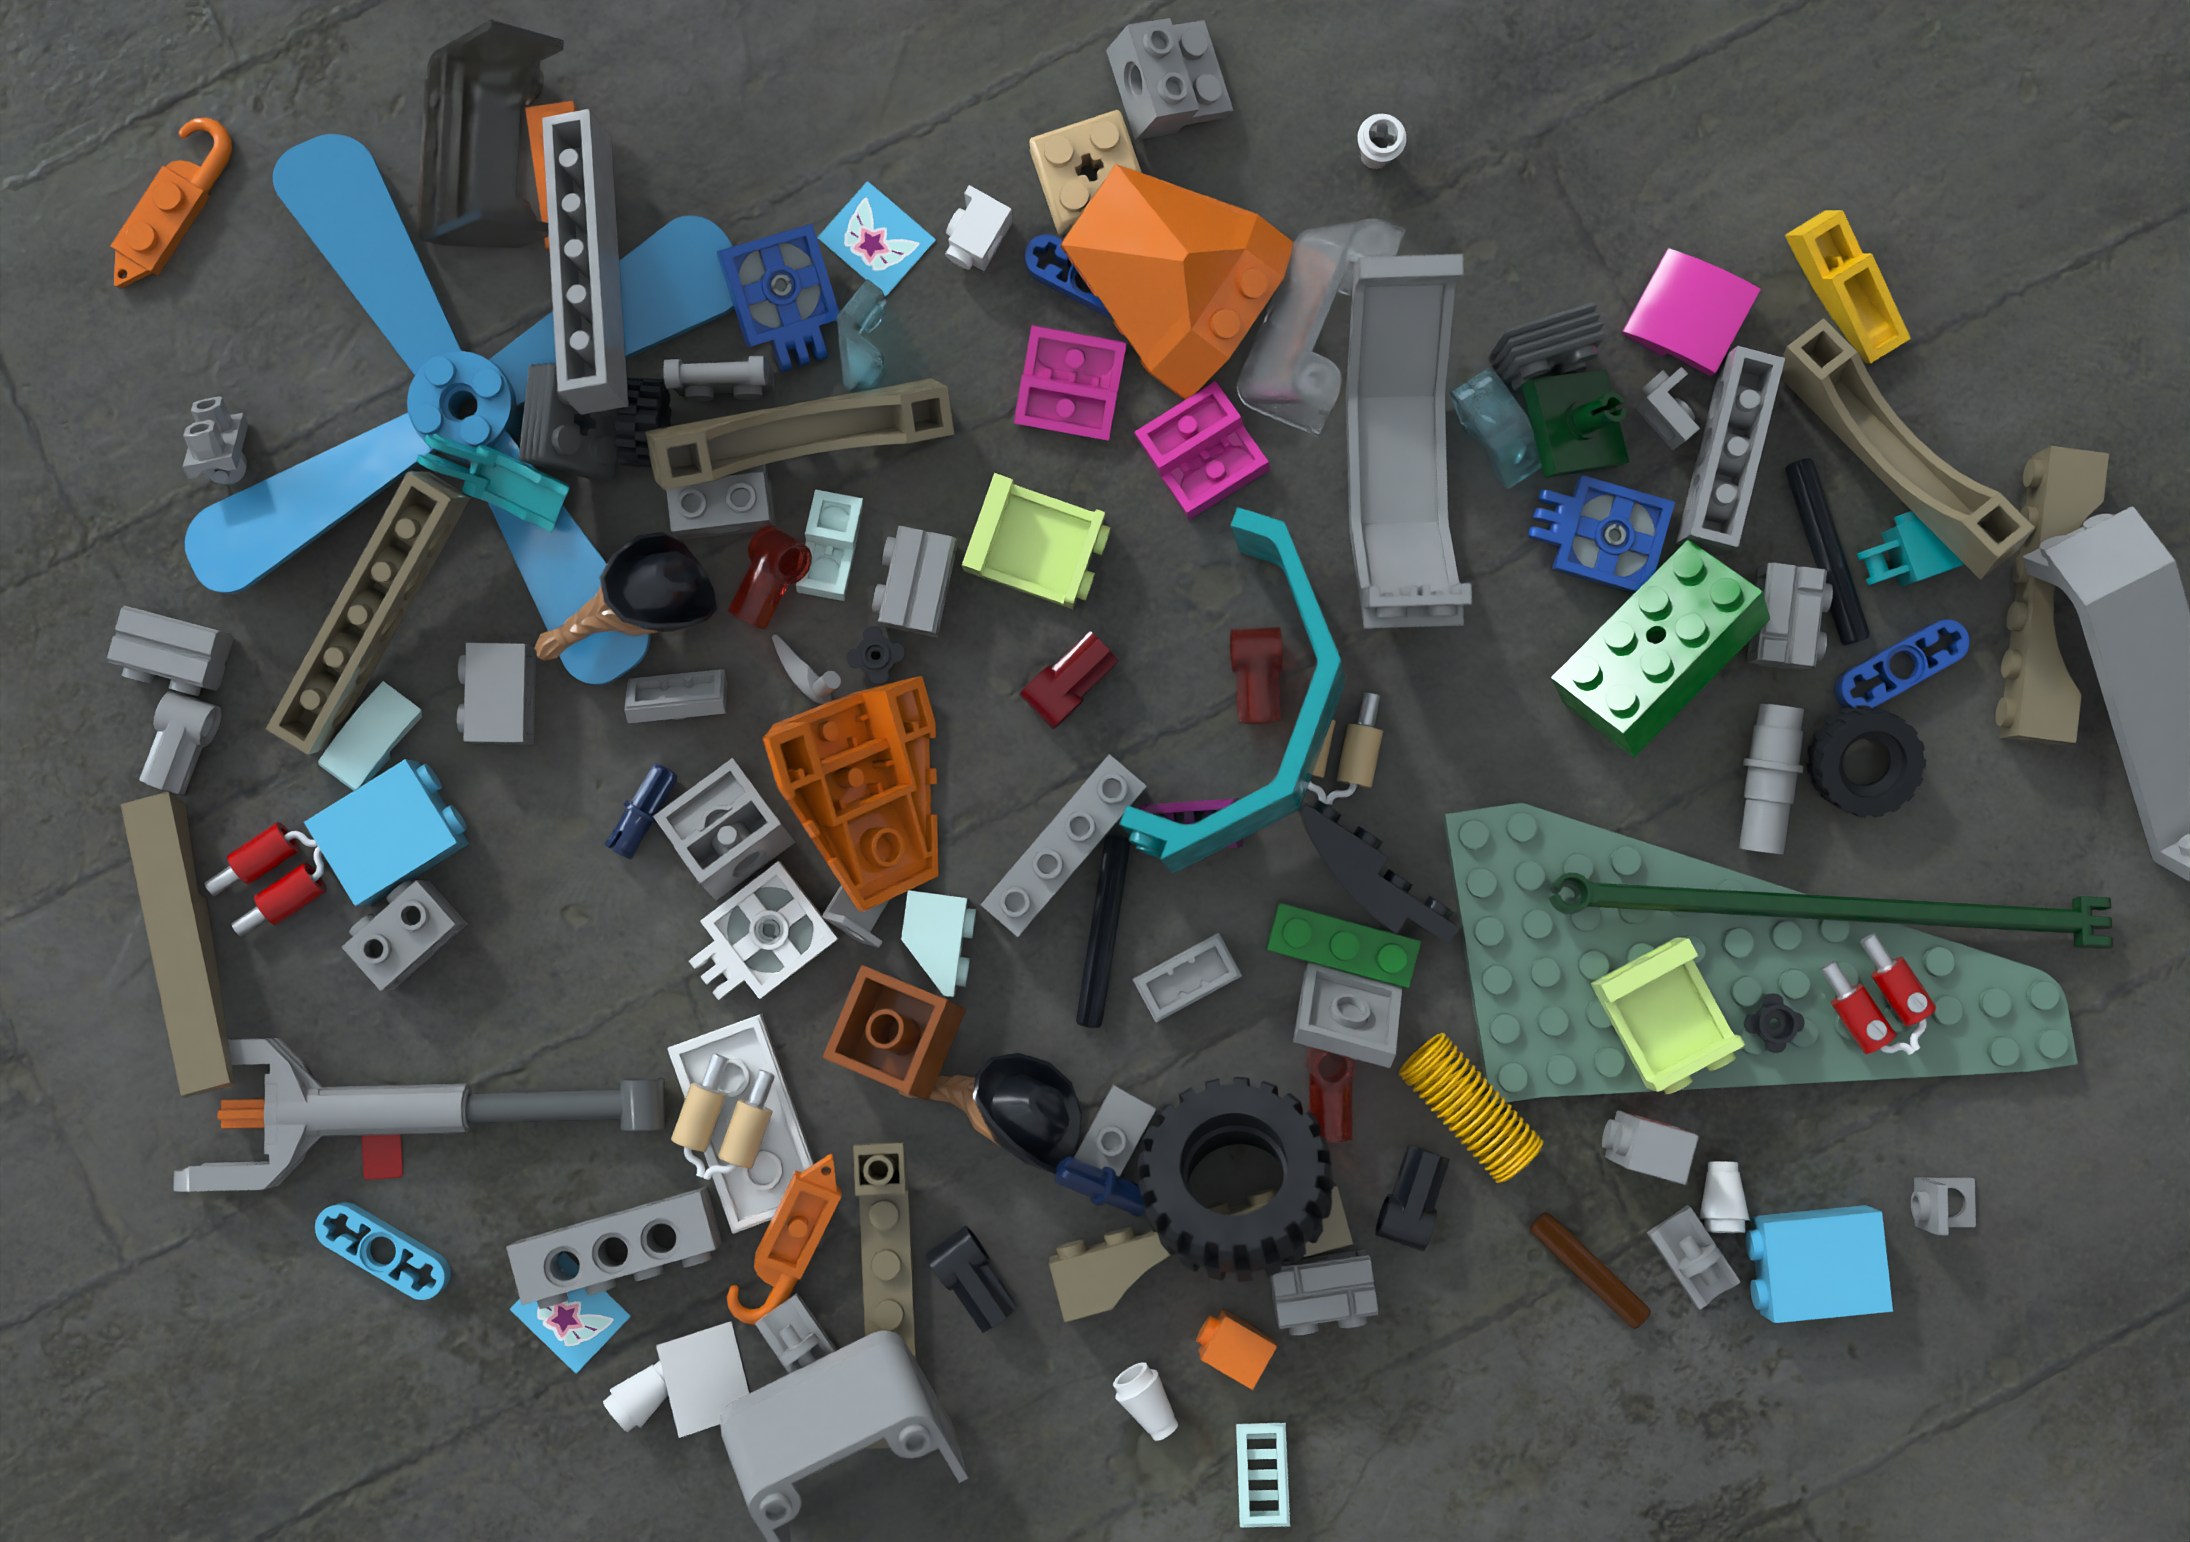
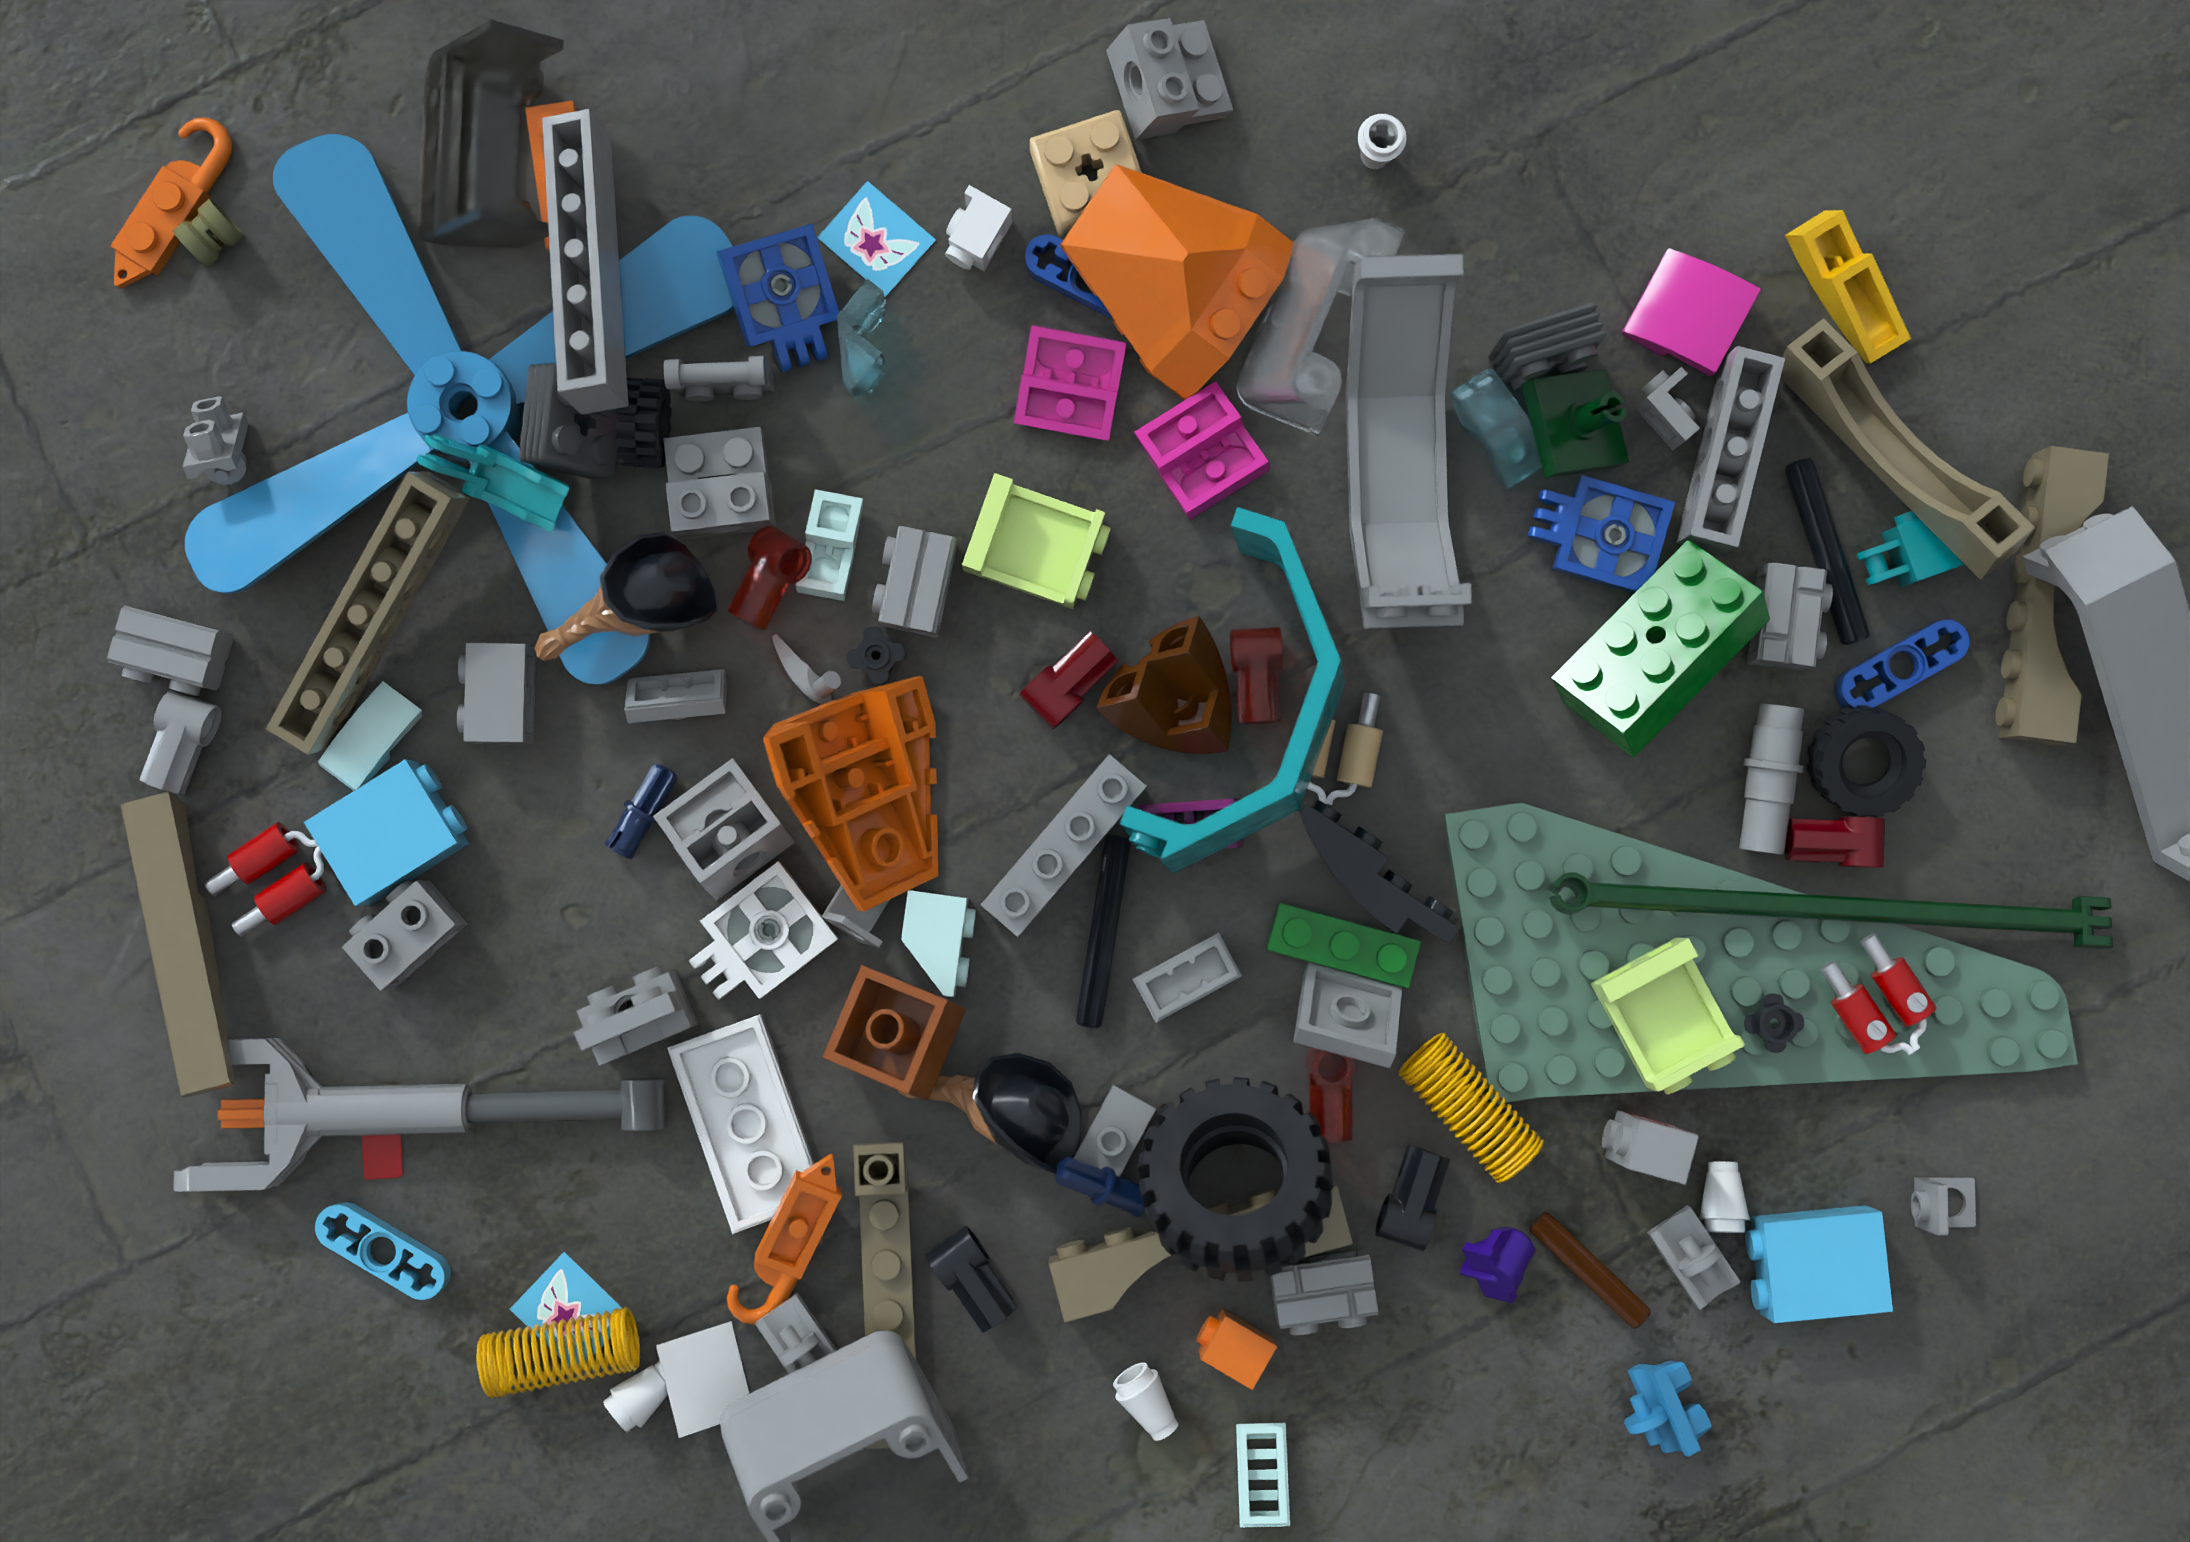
(200, 241): none -> olive wheel
(497, 1365): none -> yellow piece
(536, 1257): light grey brick -> none
(658, 1013): none -> light grey brick
(741, 441): dark tan arch -> none
(745, 1127): tan piece -> none
(1174, 693): none -> reddish brown brick
(1499, 1262): none -> dark purple piece
(1660, 1411): none -> dark azure hips
(1845, 841): none -> dark red piece

